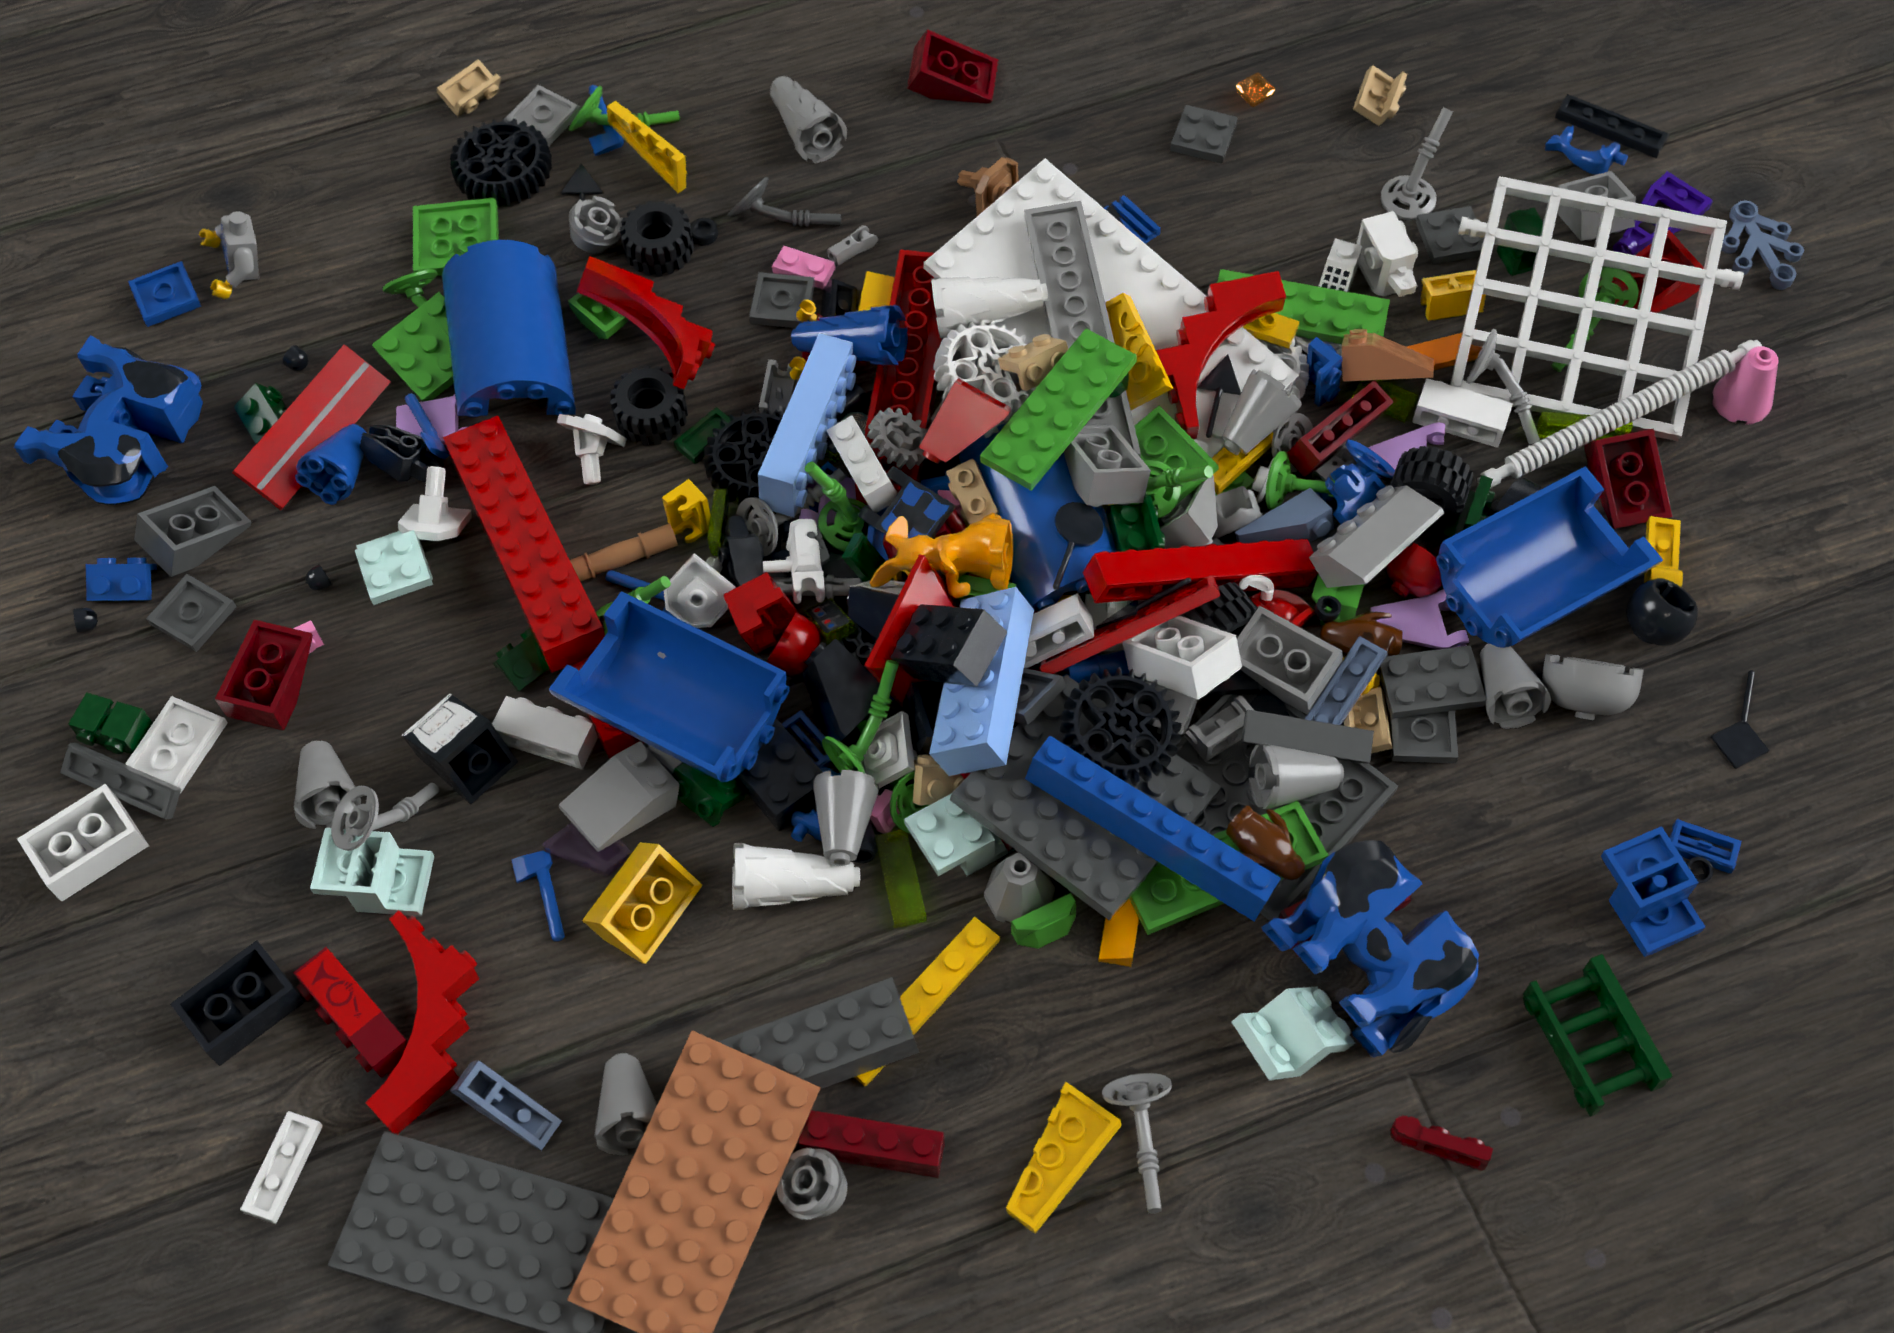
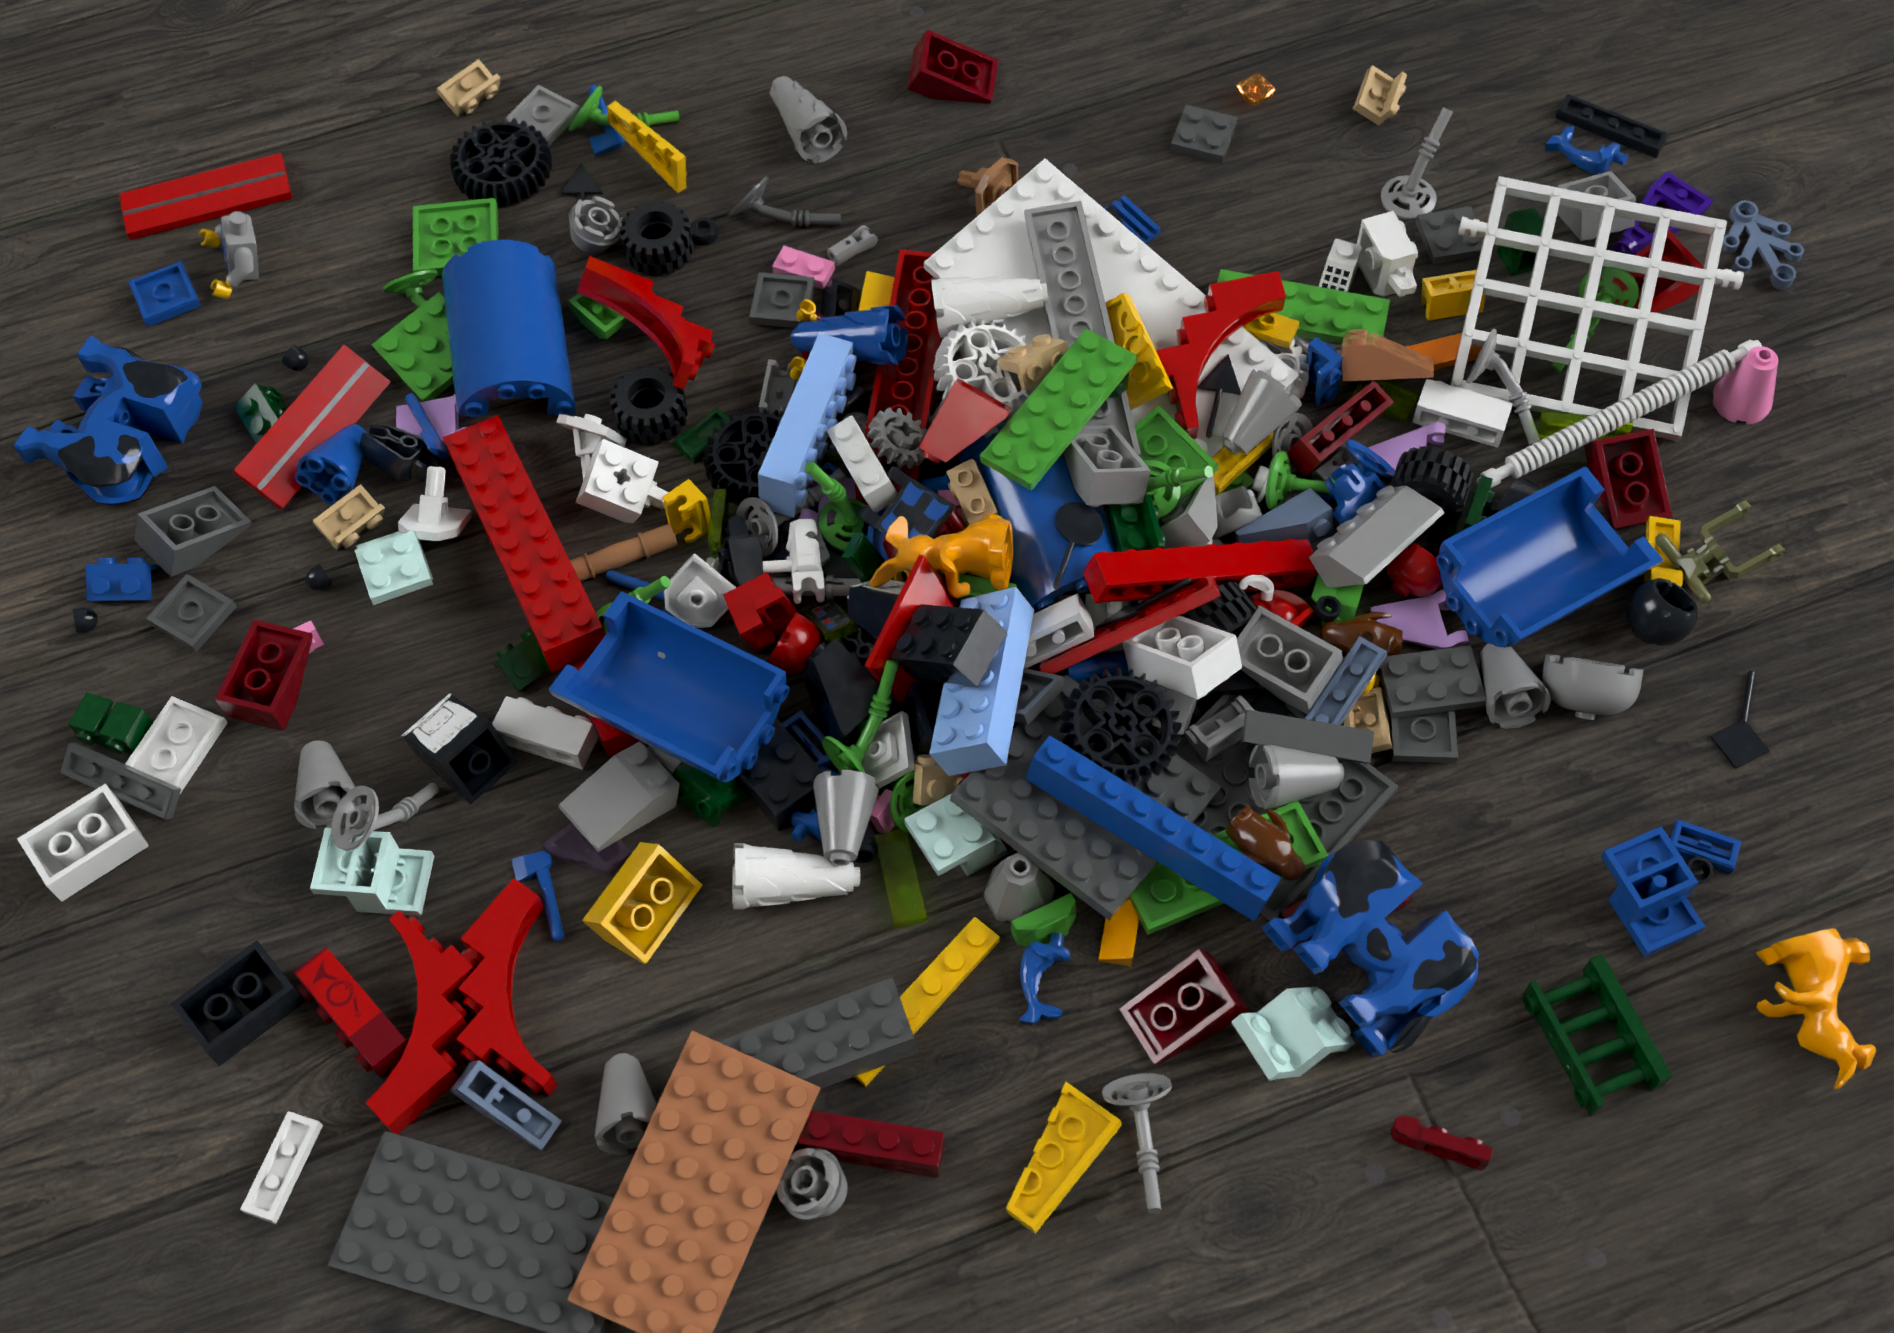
(205, 196): none -> red tile
(349, 517): none -> tan bracket
(487, 991): none -> red arch
(635, 486): none -> white hinge
(1033, 963): none -> blue animal
(1183, 1007): none -> dark red slope
(1710, 559): none -> olive piece
(1817, 971): none -> light orange animal

